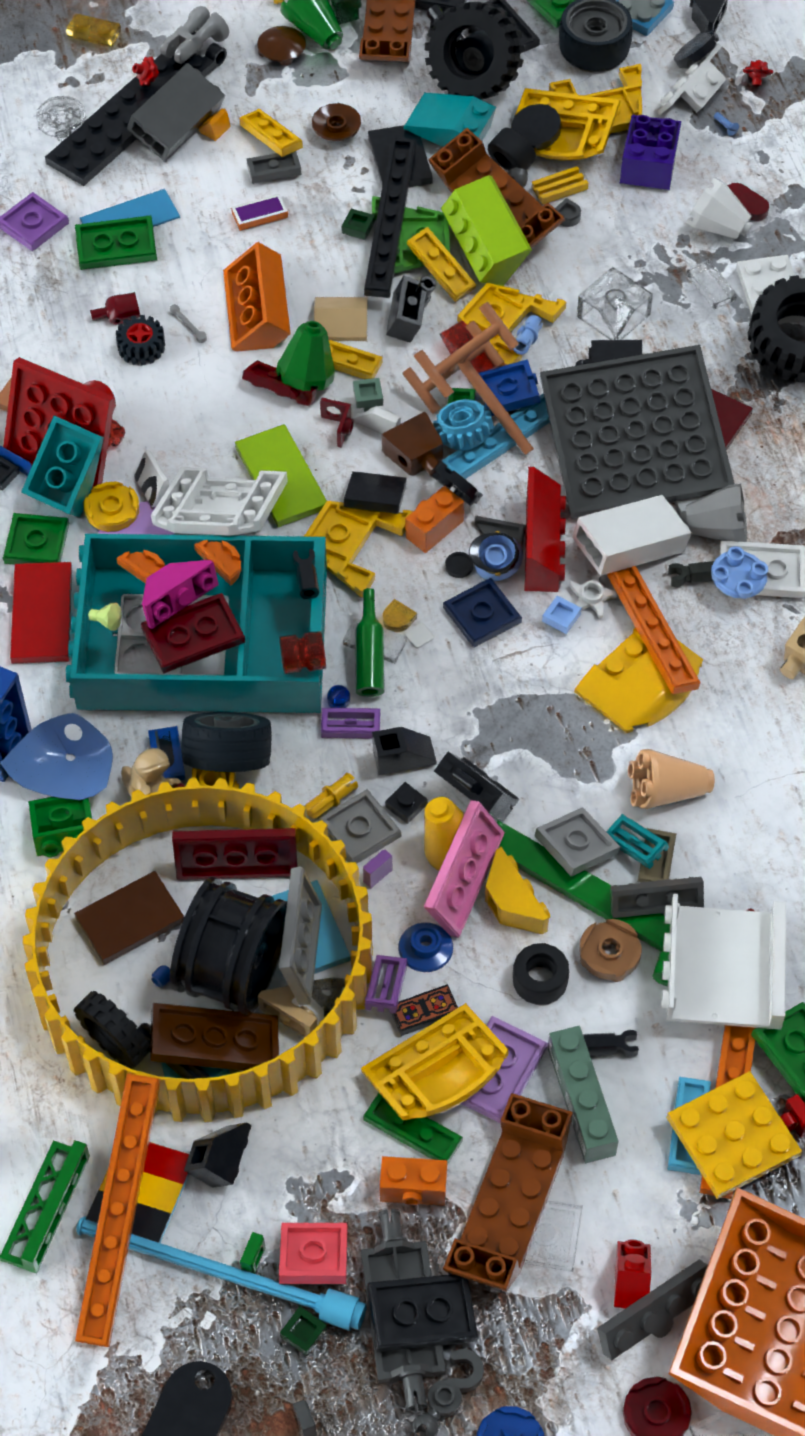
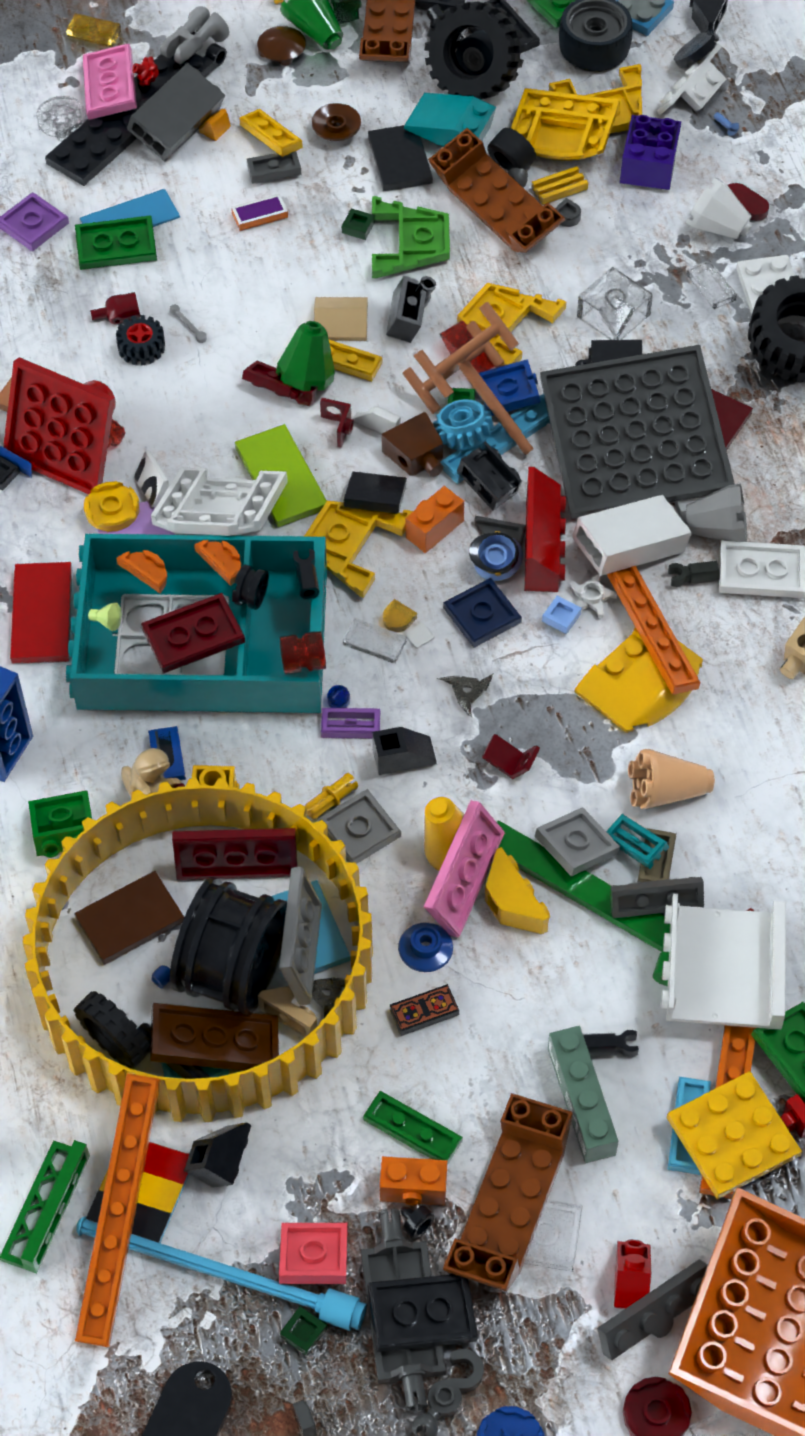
(35, 539): green tile -> none
(42, 765): medium blue piece -> none
(64, 467): teal slope -> none
(109, 81): none -> bright pink tile
(176, 588): dark pink slope -> none
(226, 741): black wheel -> none
(250, 587): none -> black wheel
(253, 1253): green tile -> none
(256, 299): orange slope -> none
(368, 393): sand green tile -> none
(369, 650): green piece -> none
(377, 868): medium lavender tile -> none
(382, 1002): medium lavender tile -> none
(390, 218): black tile -> none
(406, 802): black plate -> none
(417, 1221): none -> black tile
(438, 1065): yellow slope -> none
(441, 264): yellow tile -> none
(452, 479): black plate -> none
(458, 564): black piece -> none
(466, 699): none -> clear smoke piece
(476, 785): black piece -> none
(486, 230): lime slope -> none
(489, 476): none -> black hinge
(508, 758): none -> dark red bracket
(515, 1072): lavender tile -> none
(528, 334): light blue pin -> none
(538, 124): black tile -> none
(540, 956): black tyre -> none
(614, 966): medium nougat plate -> none
(739, 573): light blue dish -> none
(757, 71): red plant -> none

